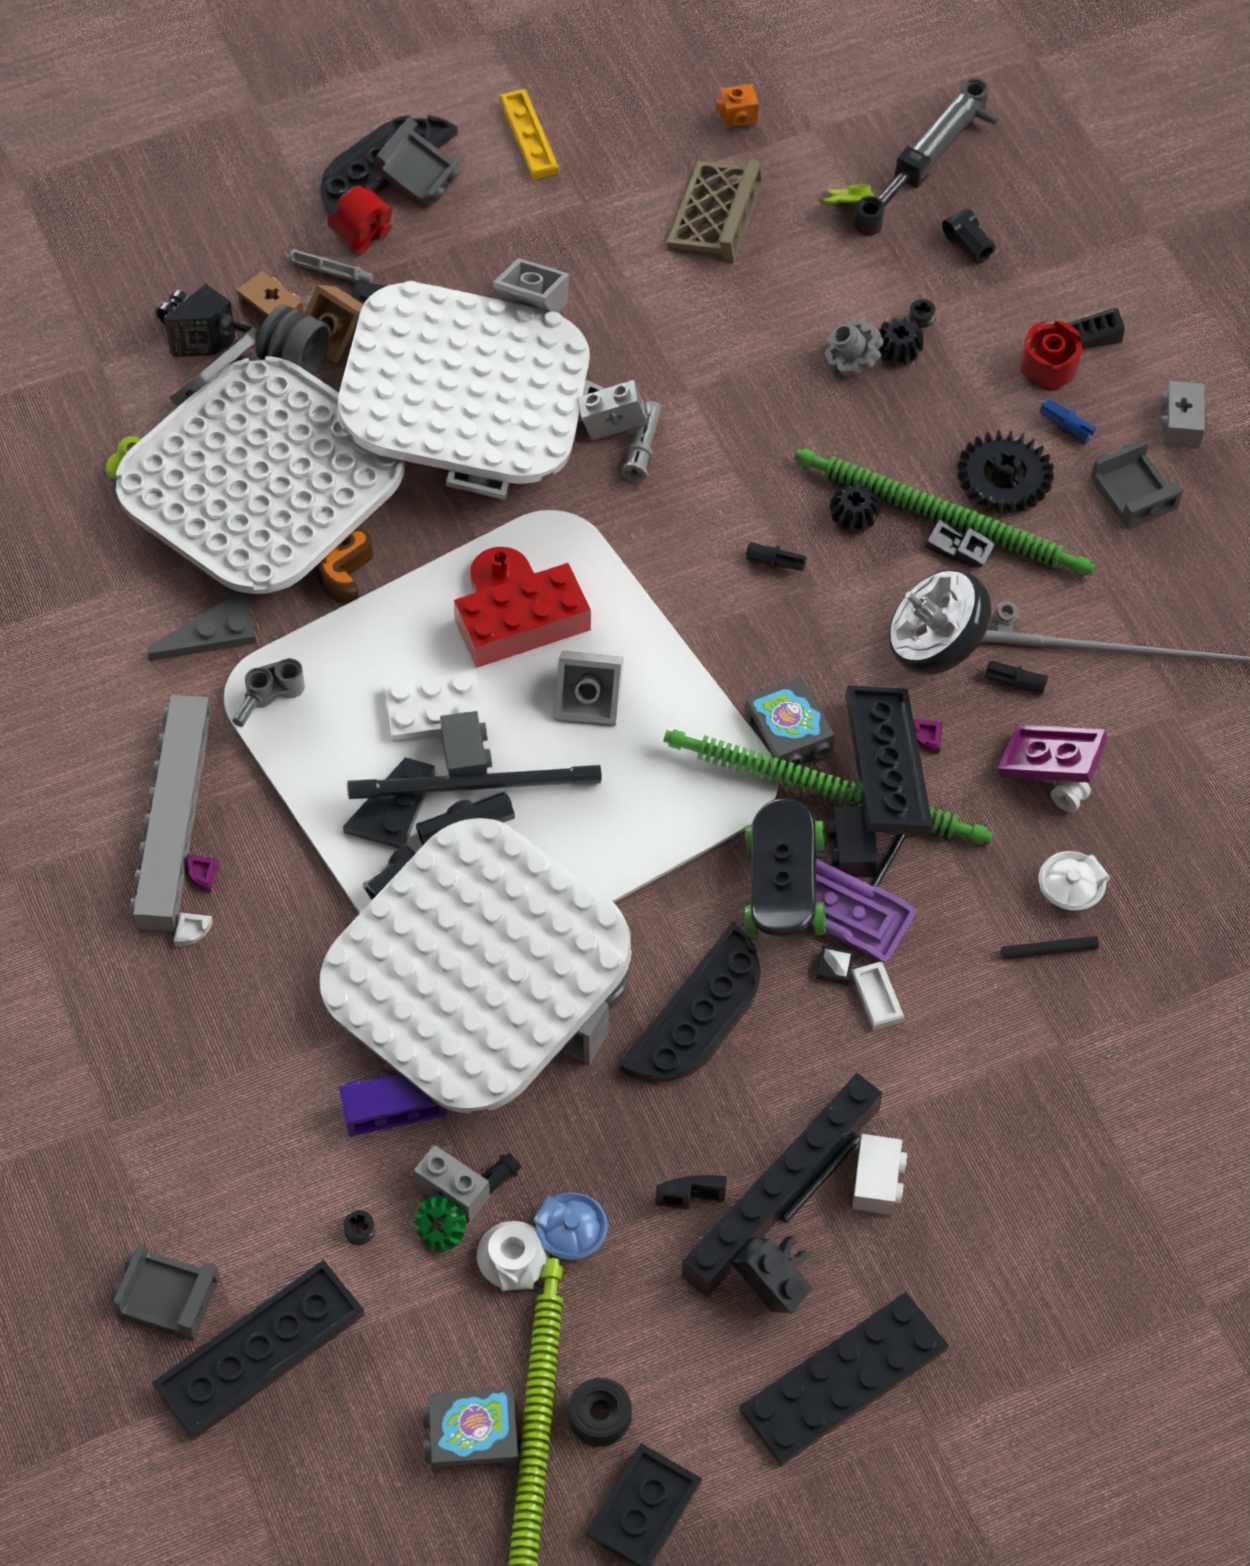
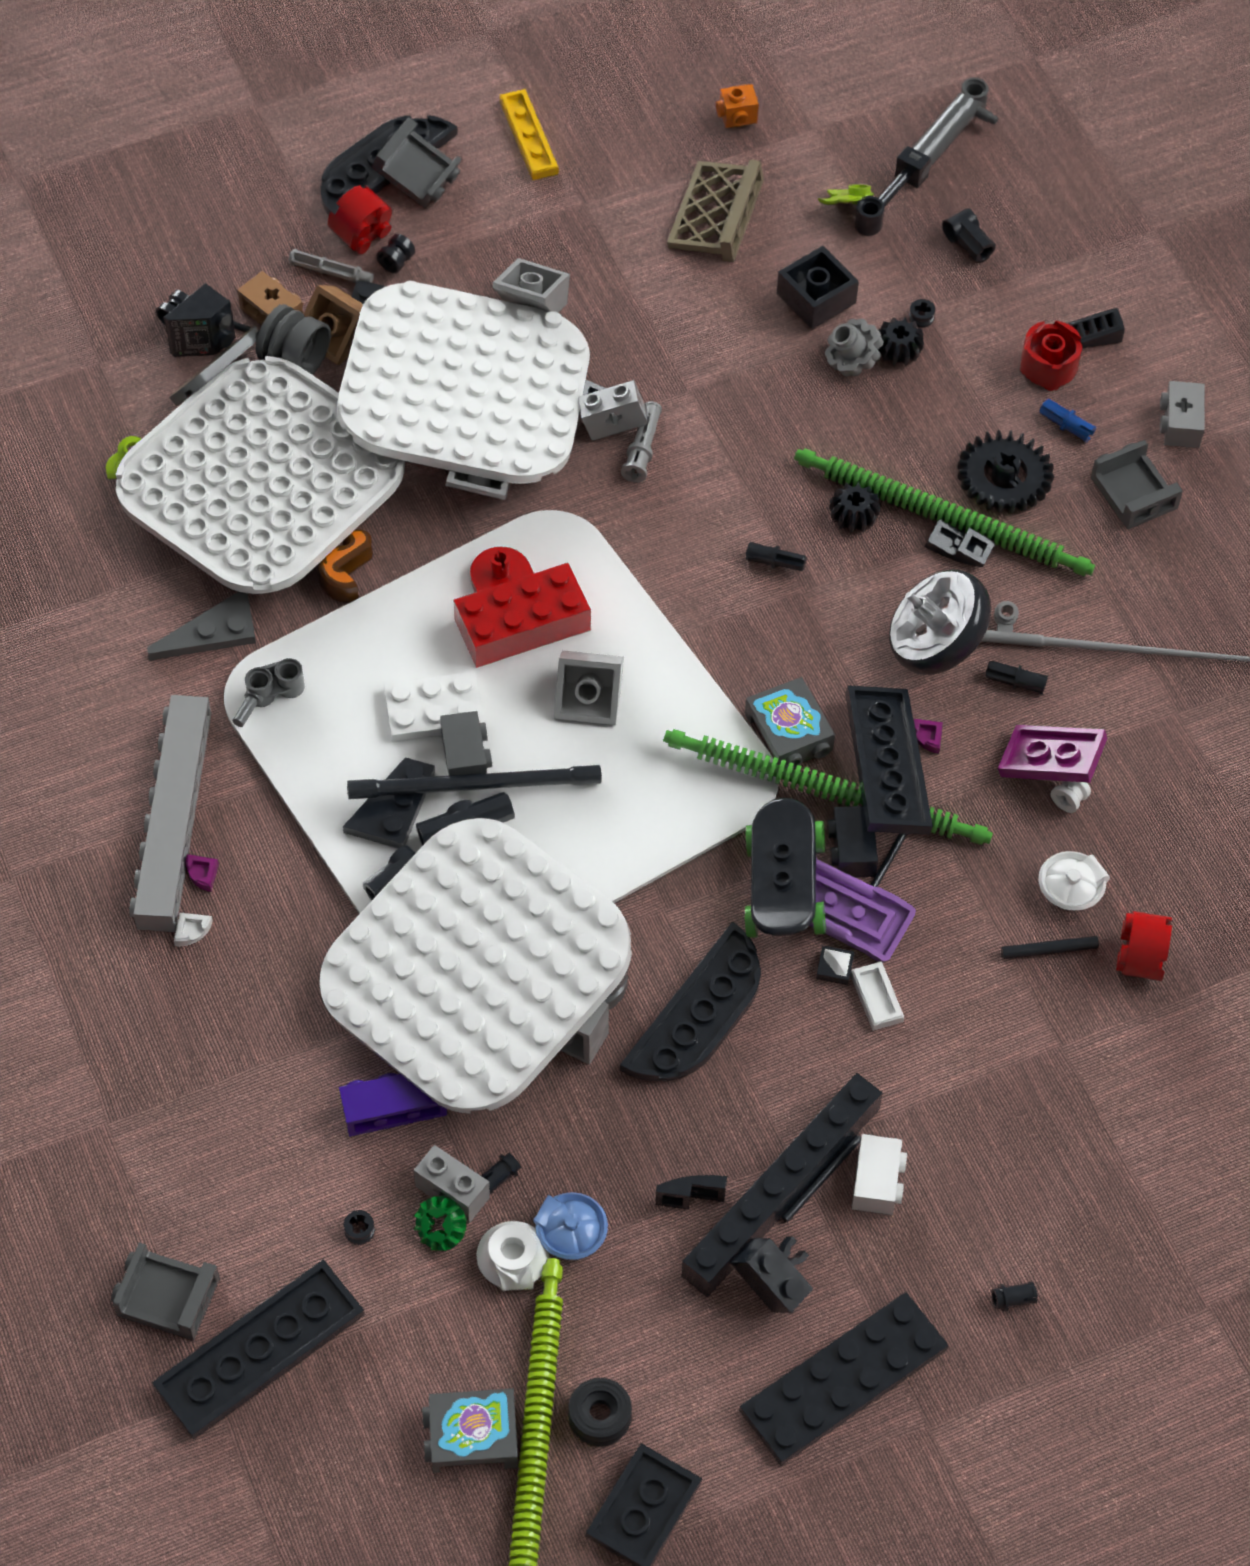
(394, 255): none -> black wheel
(817, 287): none -> black brick
(1014, 1295): none -> black pin
(1145, 946): none -> red brick

